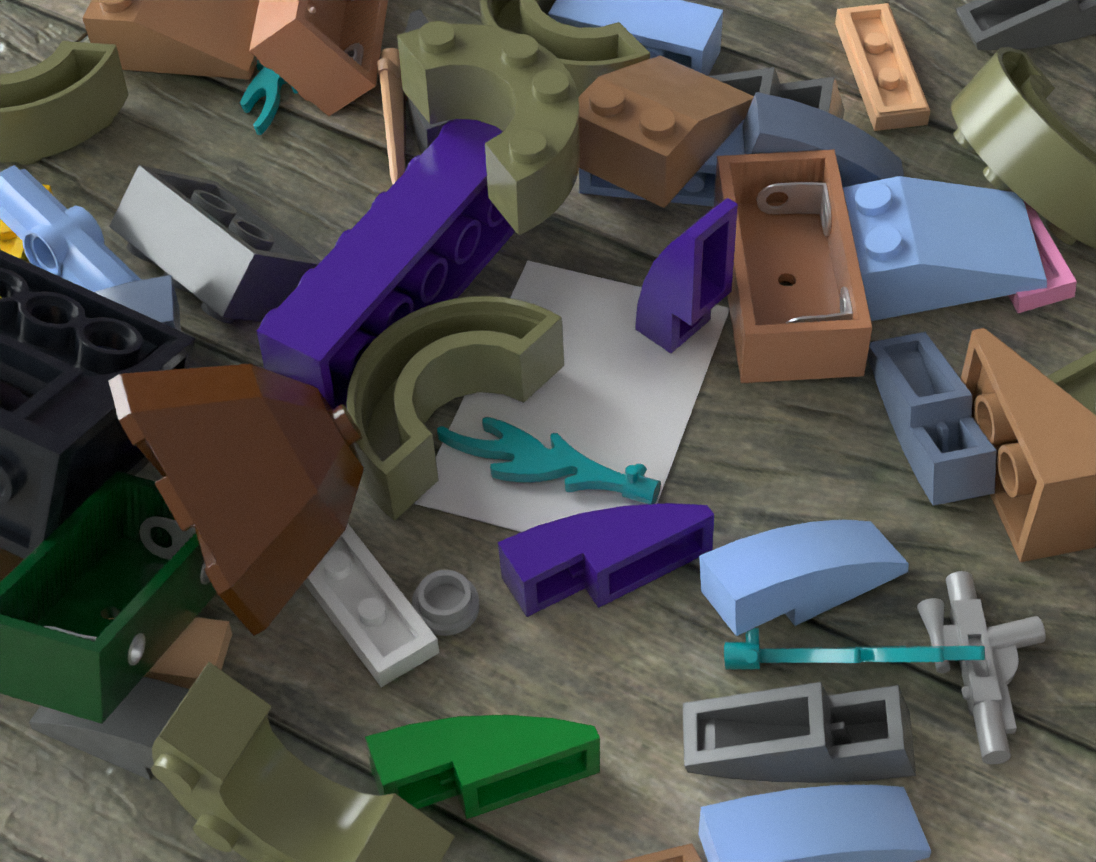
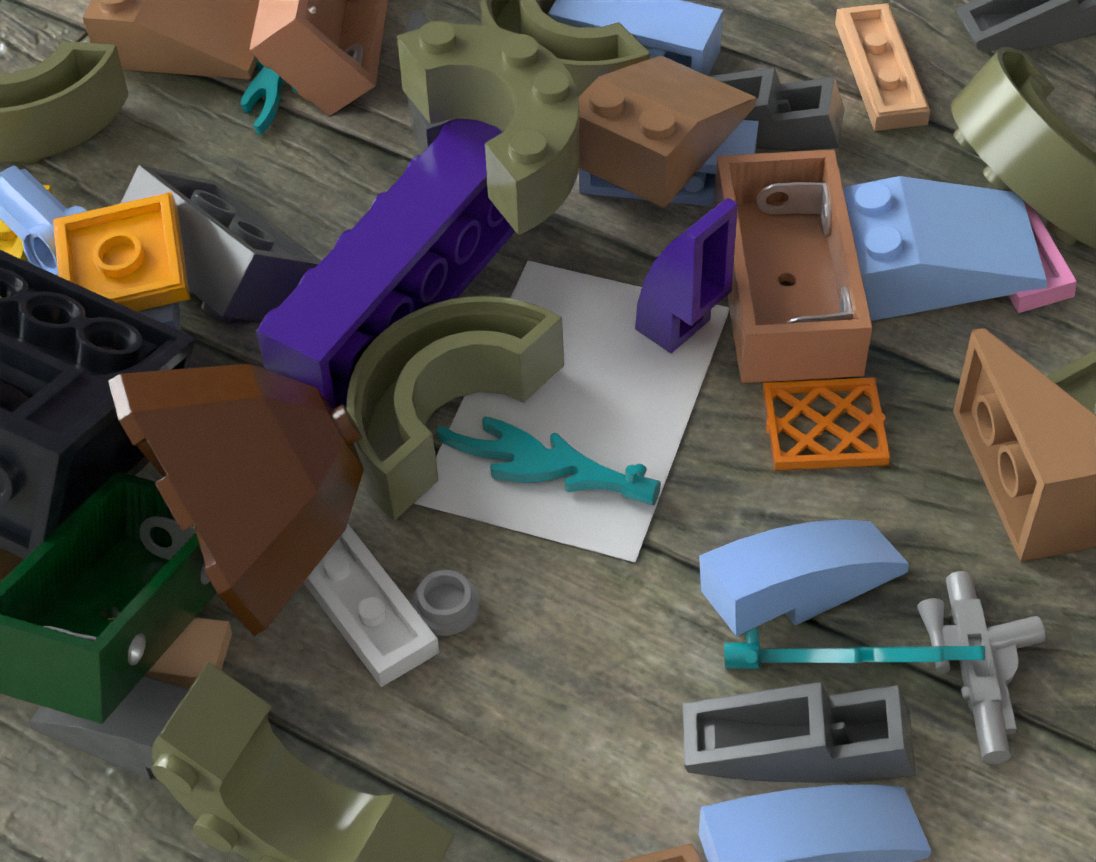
(126, 252): none -> light orange plate
(394, 110): light nougat bar -> none
(482, 759): green slope -> none
(603, 552): dark purple slope -> none
(790, 126): sand blue slope -> none
(824, 457): none -> orange window
(933, 419): sand blue slope -> none

